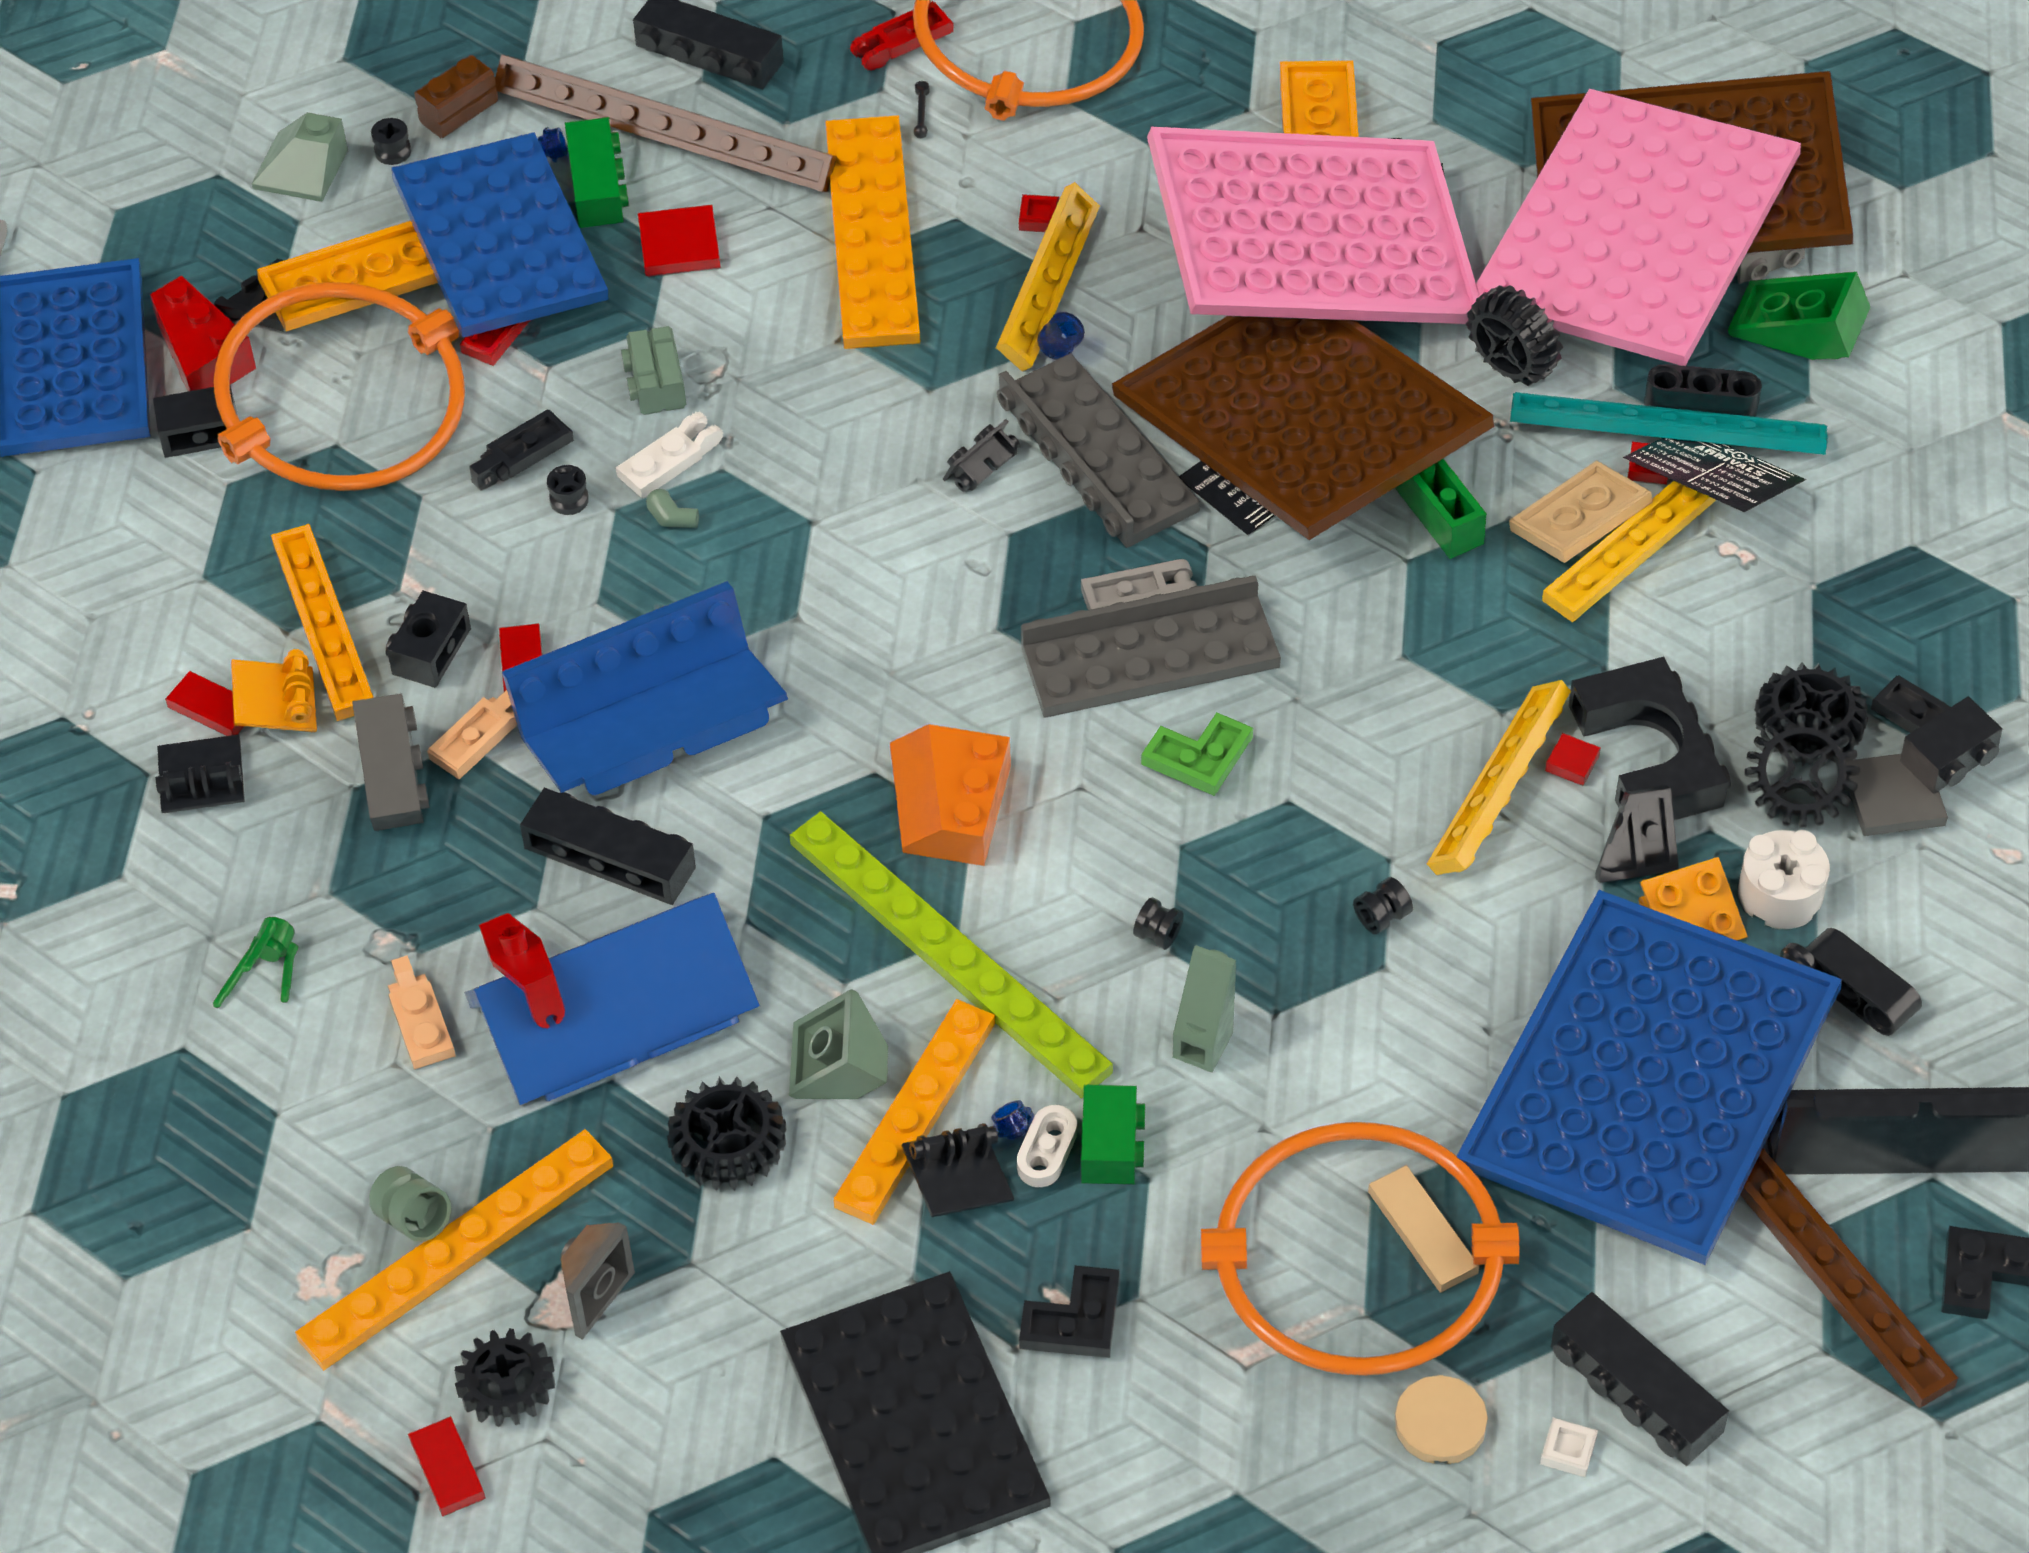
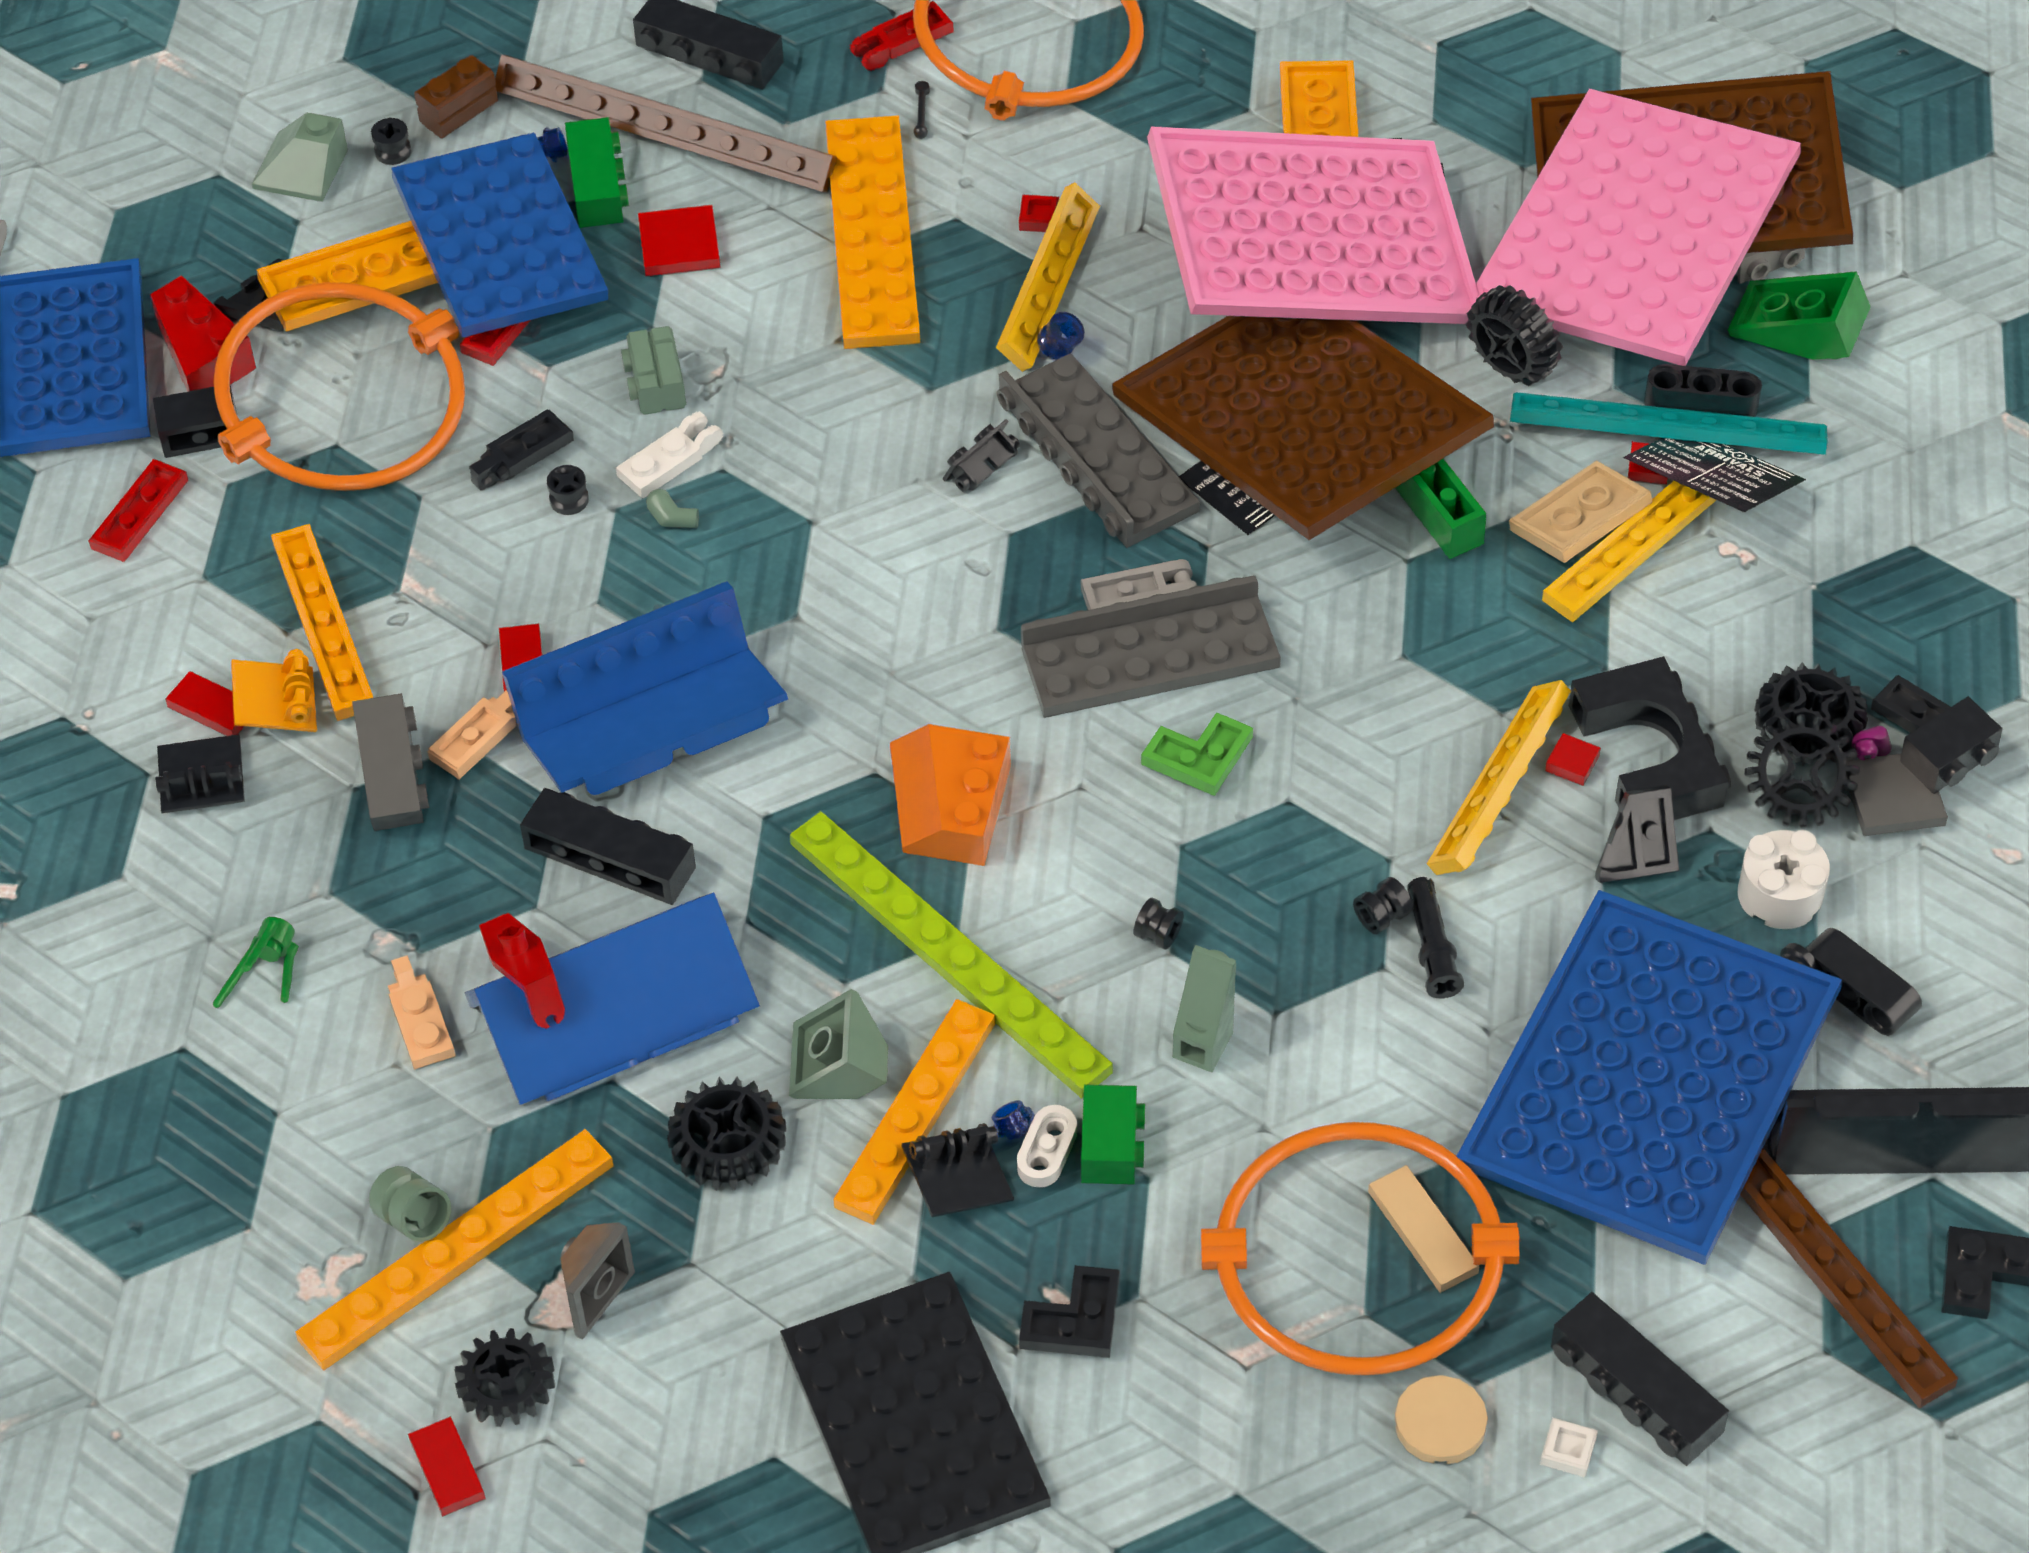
(138, 510): none -> red tile
(428, 638): black brick -> none
(1436, 953): none -> black pin
(1696, 896): light orange hinge -> none
(1872, 742): none -> magenta arm

